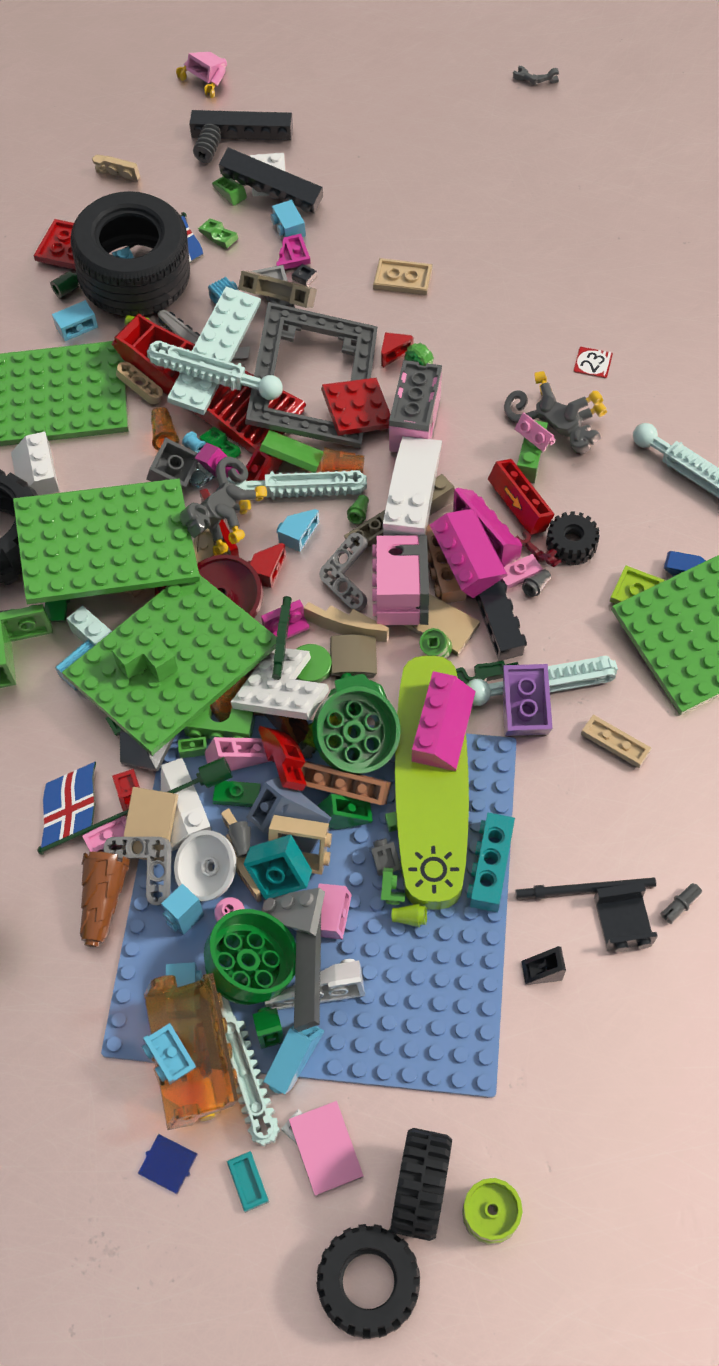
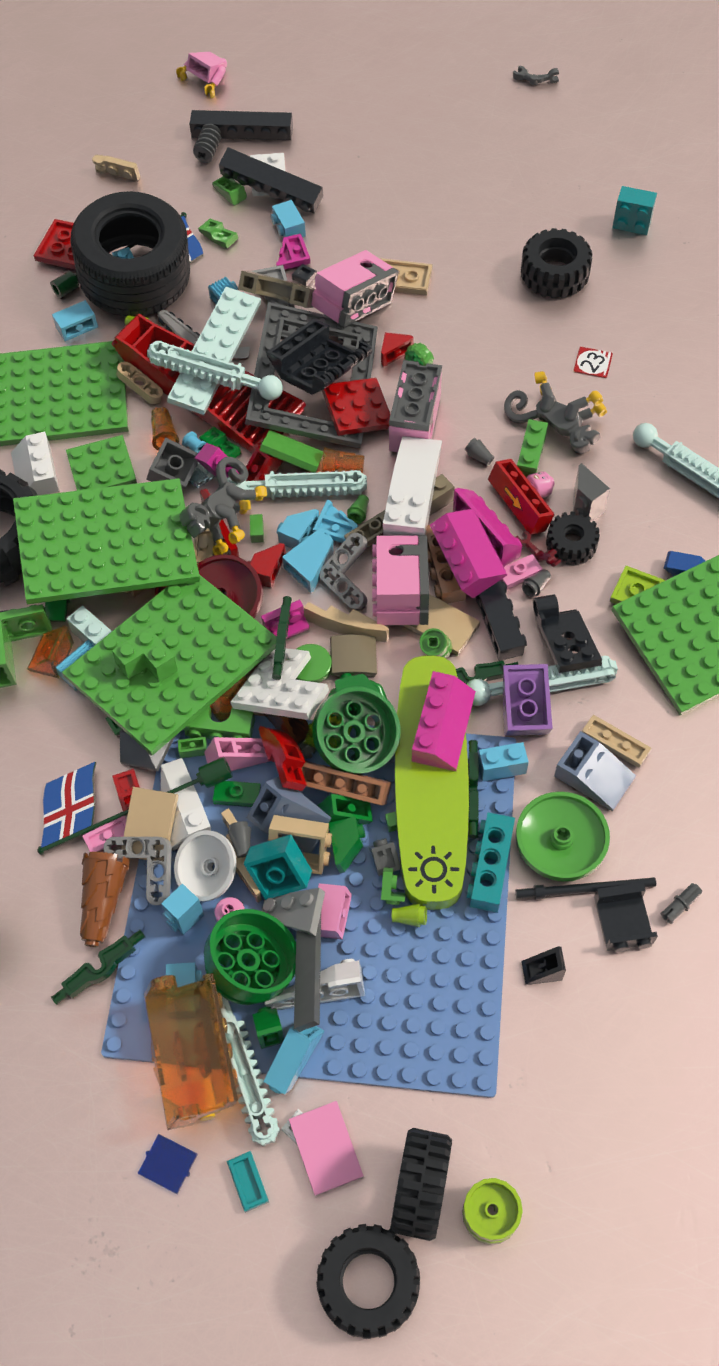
(51, 651): none -> clear orange slope
(87, 975): none -> dark green piece
(101, 464): none -> bright green plate
(168, 1053): medium azure bracket -> none
(256, 528): none -> bright green piece
(307, 559): none -> medium azure slope
(312, 359): none -> black slope
(334, 522): none -> medium azure wing
(346, 841): none -> green slope
(354, 288): none -> piece
(473, 793): none -> dark green piece
(478, 451): none -> dark grey cone
(502, 761): none -> medium azure brick
(534, 432): bright pink hinge -> none
(542, 483): none -> bright pink head
(557, 627): none -> black hinge
(560, 247): none -> black tyre
(562, 836): none -> bright green dish
(589, 494): none -> dark grey slope
(594, 771): none -> slope
(634, 210): none -> teal brick

